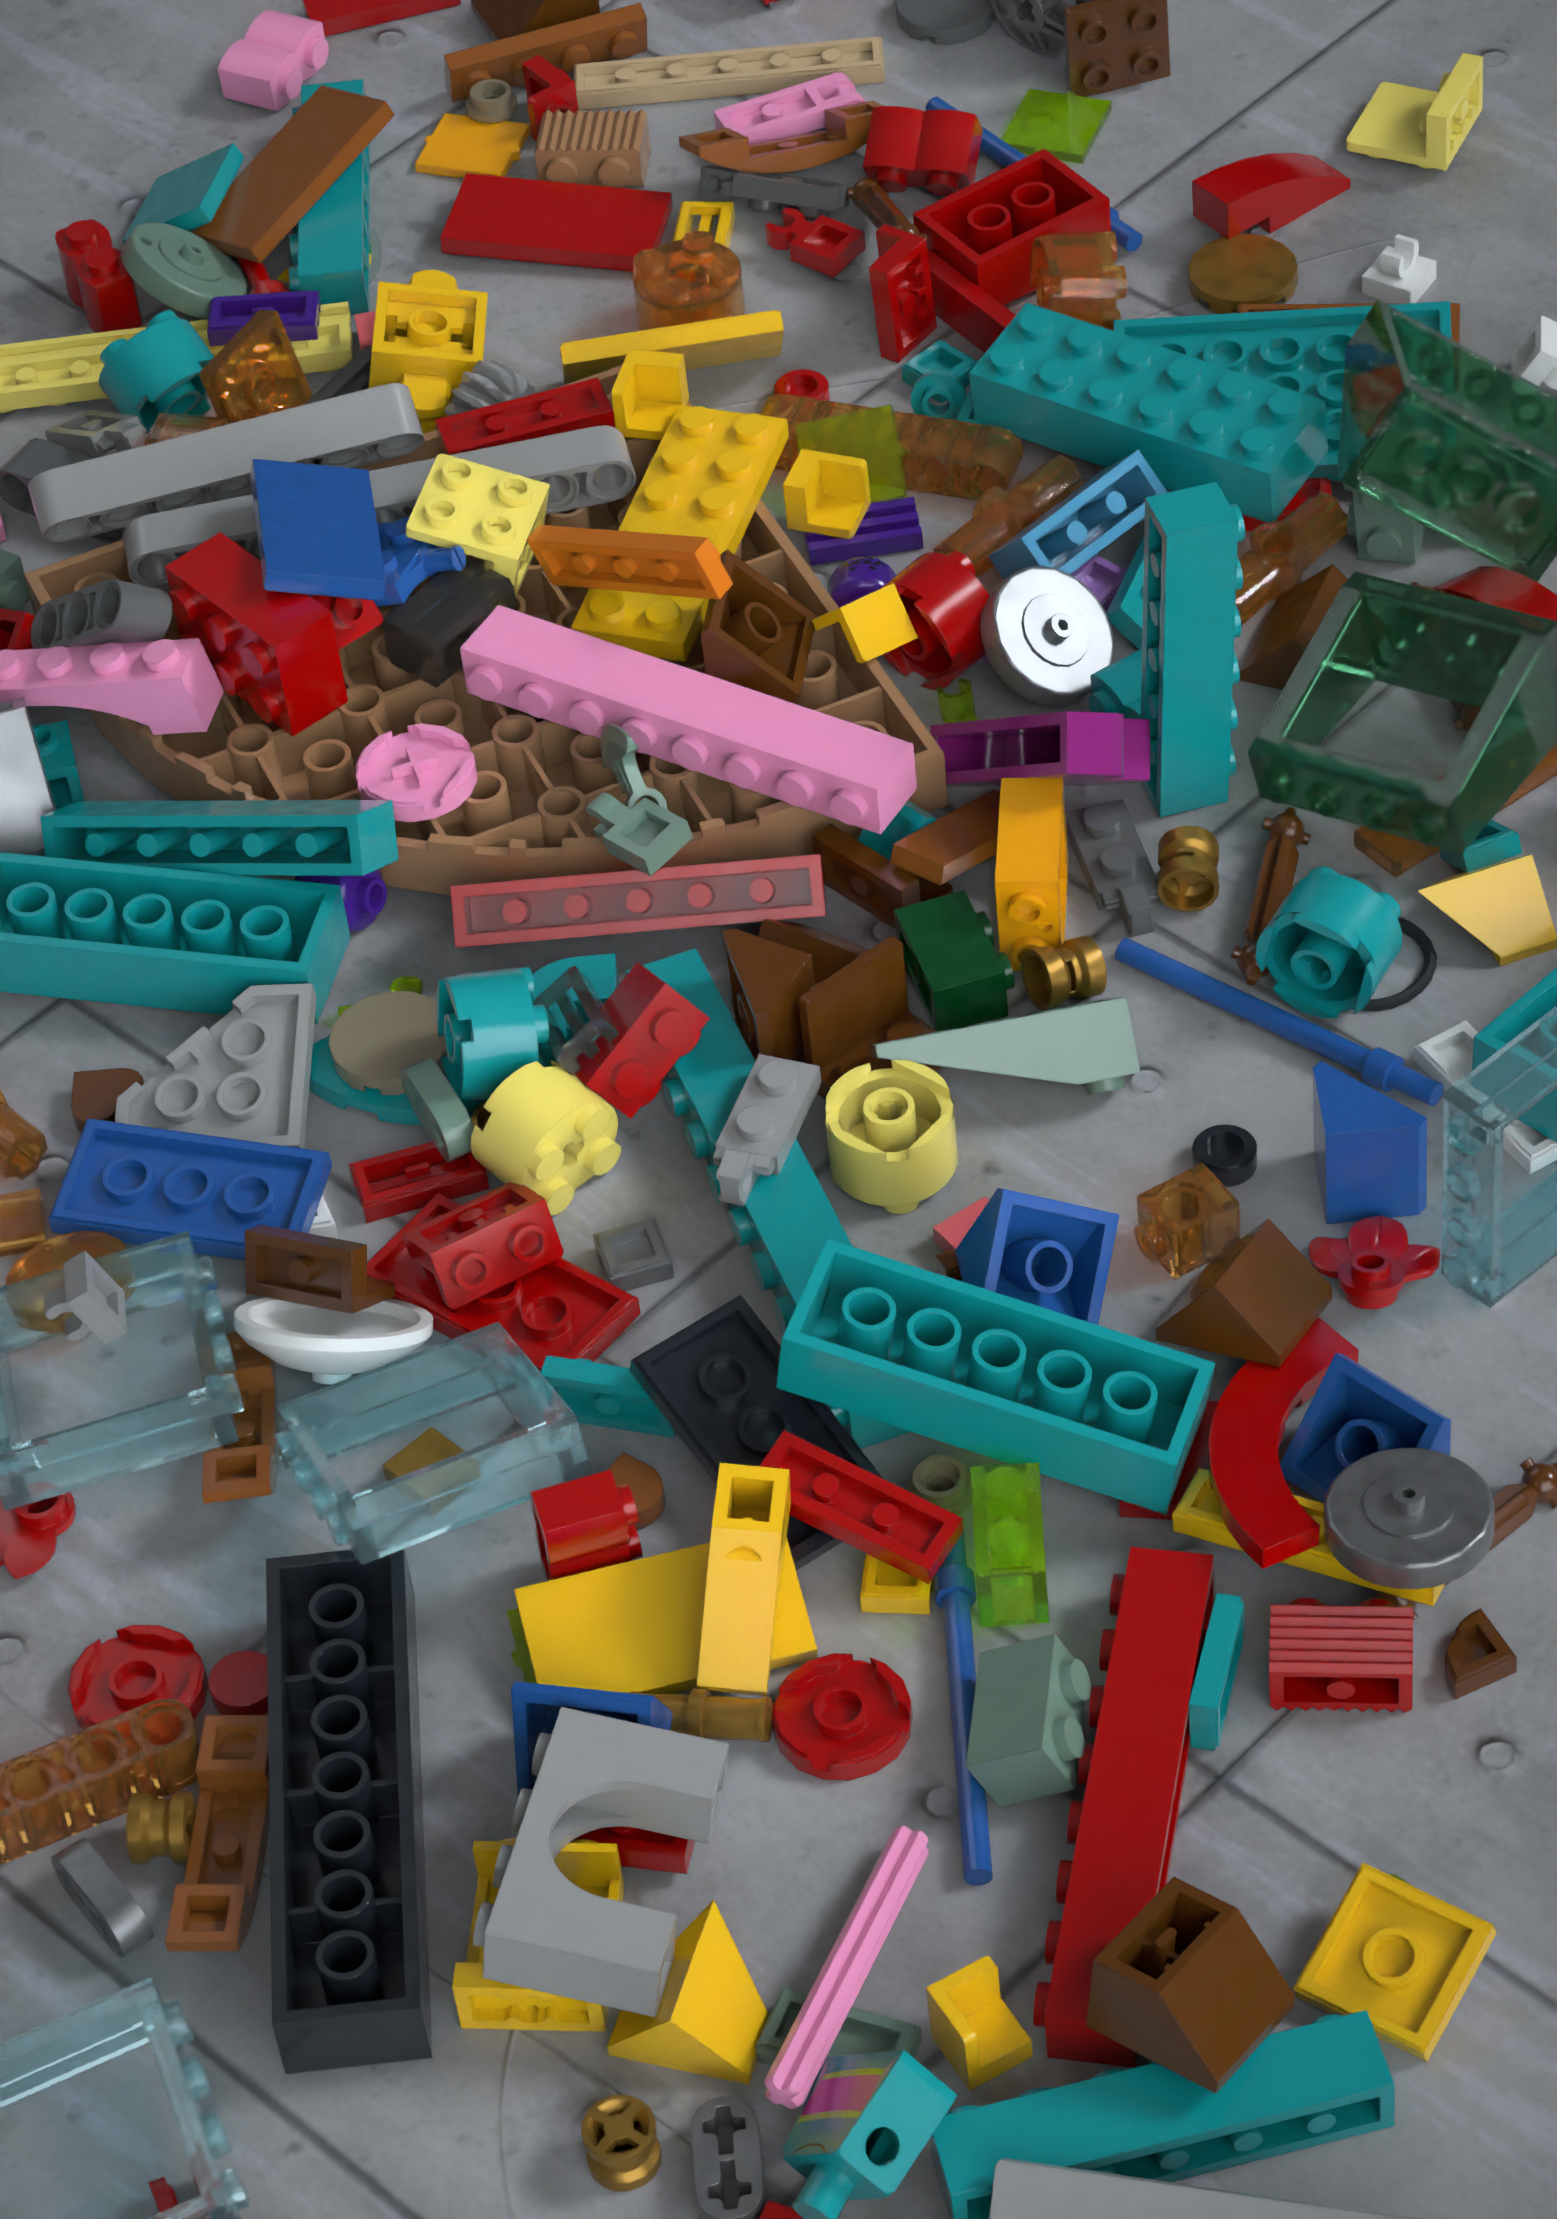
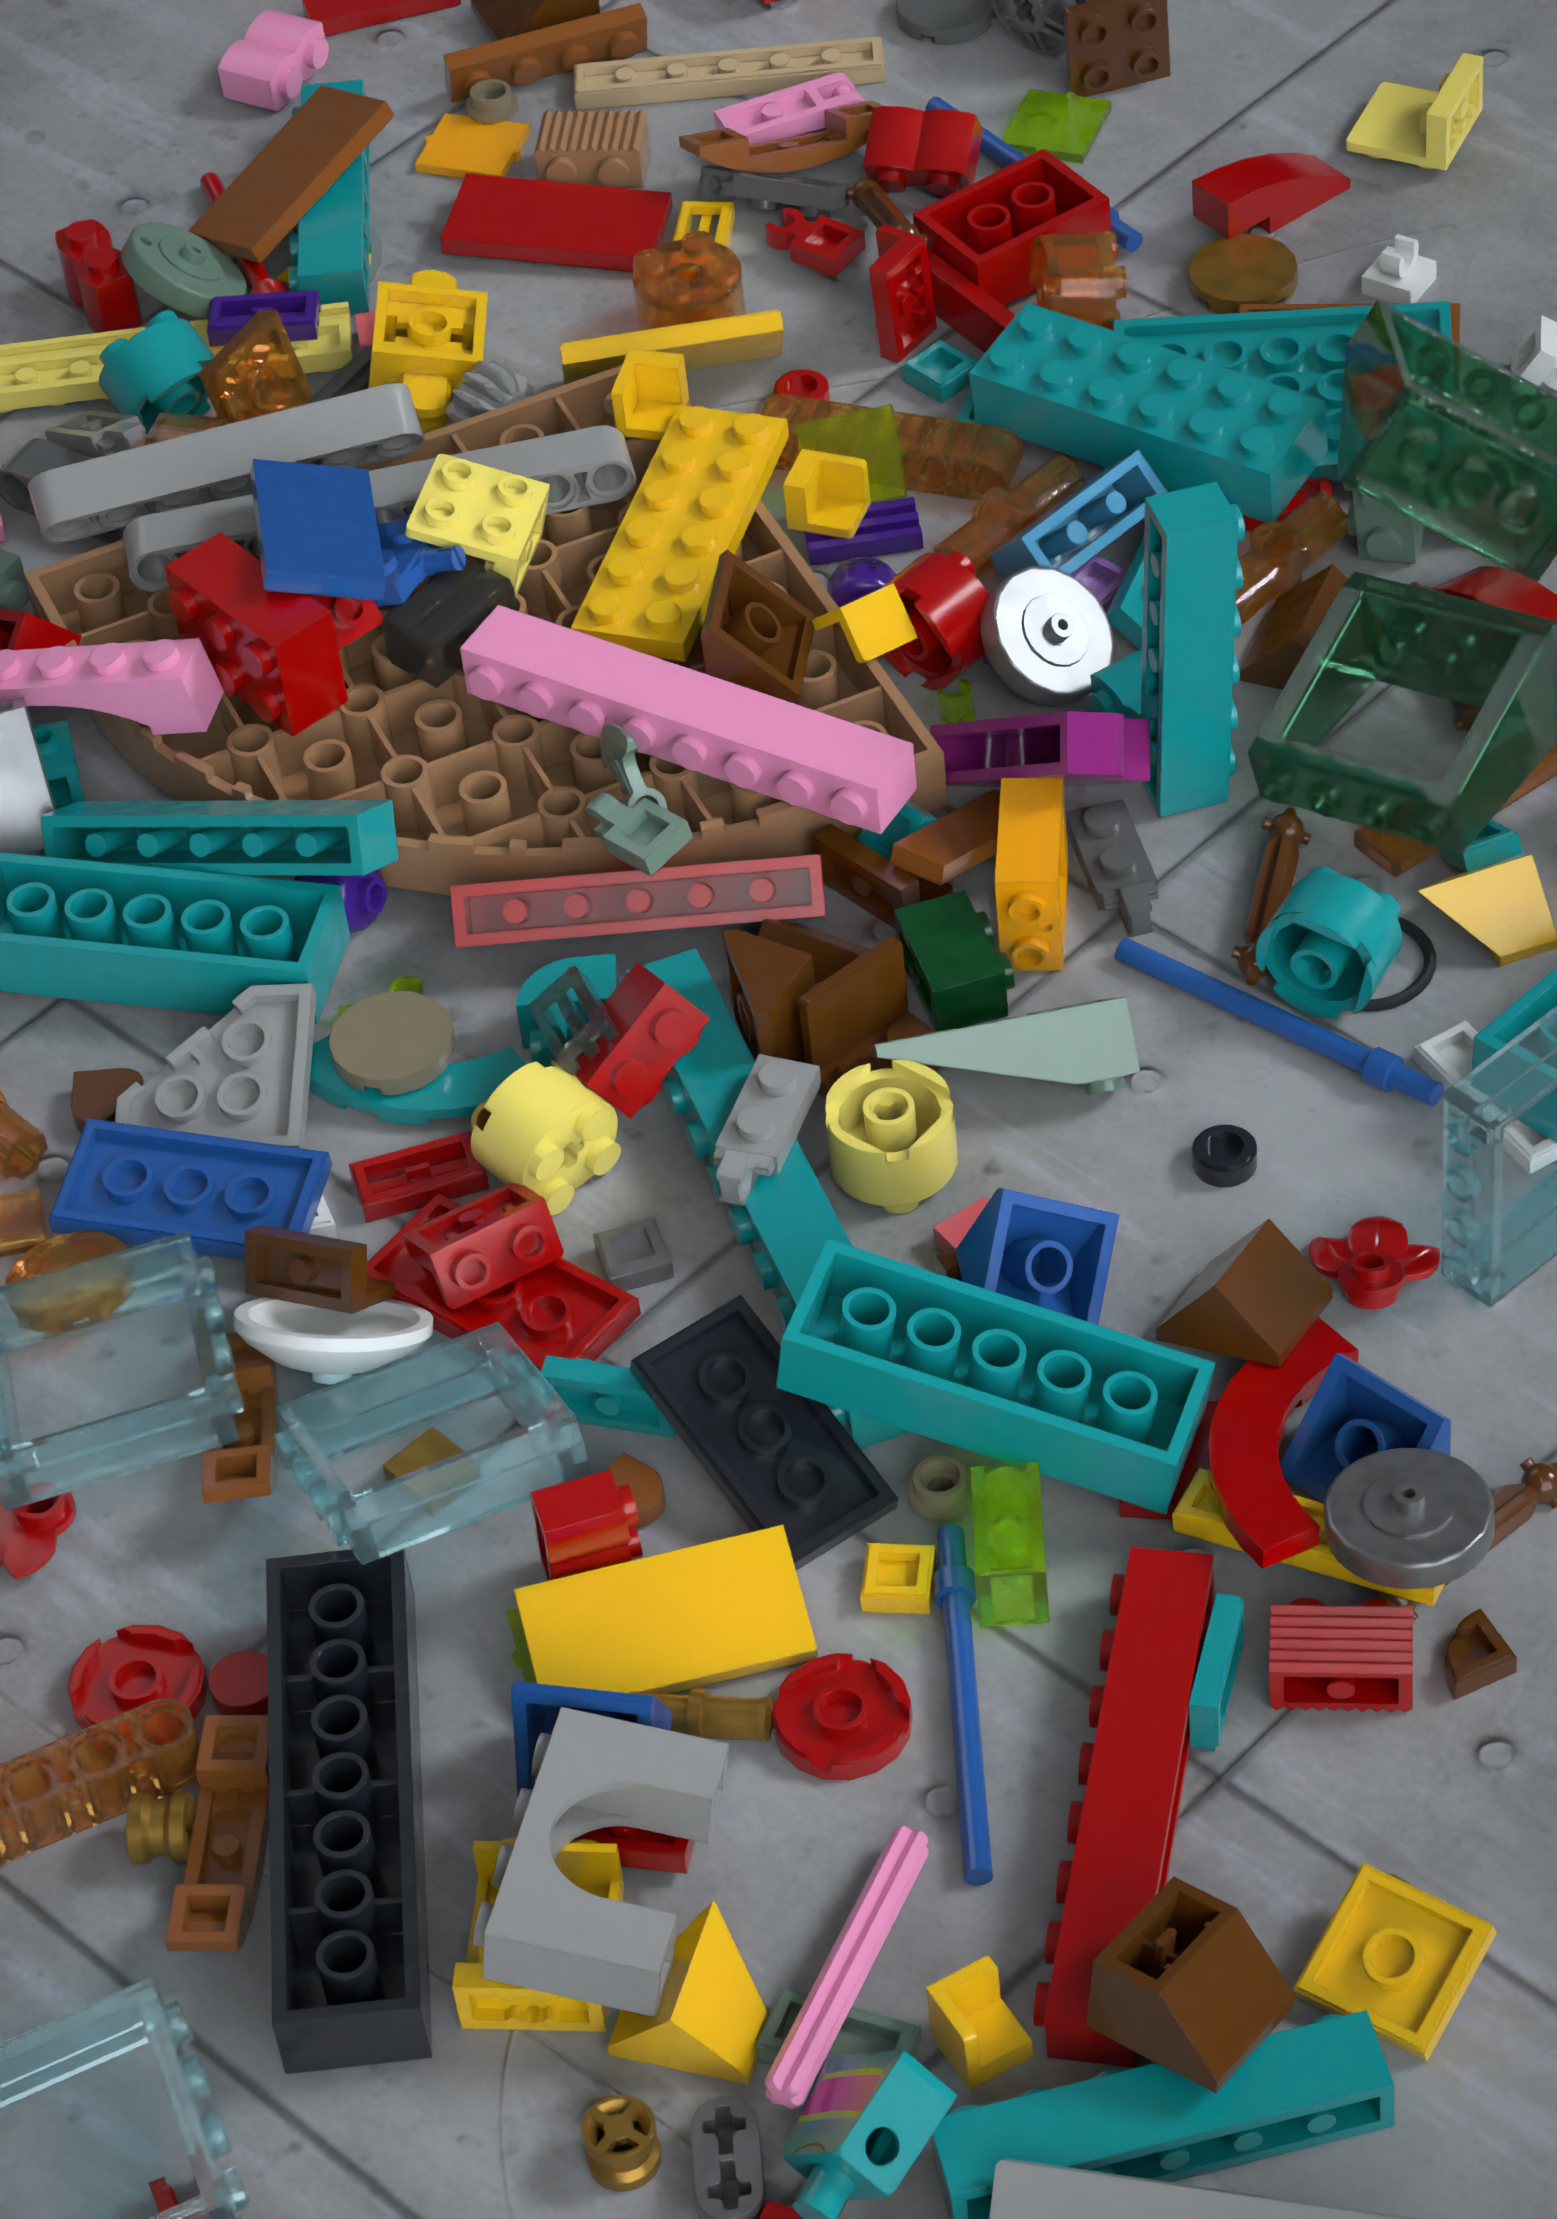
(93, 1299): light grey tile -> none
(102, 1897): flat silver beam -> none
(103, 615): dark grey beam -> none
(191, 192): teal tile -> none
(418, 770): bright pink tile -> none
(438, 1108): sand green beam -> none
(488, 1028): teal brick -> none
(527, 418): red plate -> none
(547, 89): red bracket -> none
(630, 561): orange plate -> none
(743, 1578): yellow slope -> none
(865, 1508): red plate -> none
(938, 383): teal plate -> none
(1028, 1720): sand green brick -> none
(1064, 972): pearl gold wheel -> none
(1187, 1221): clear orange brick -> none
(1188, 868): pearl gold wheel -> none
(1366, 1150): blue slope -> none

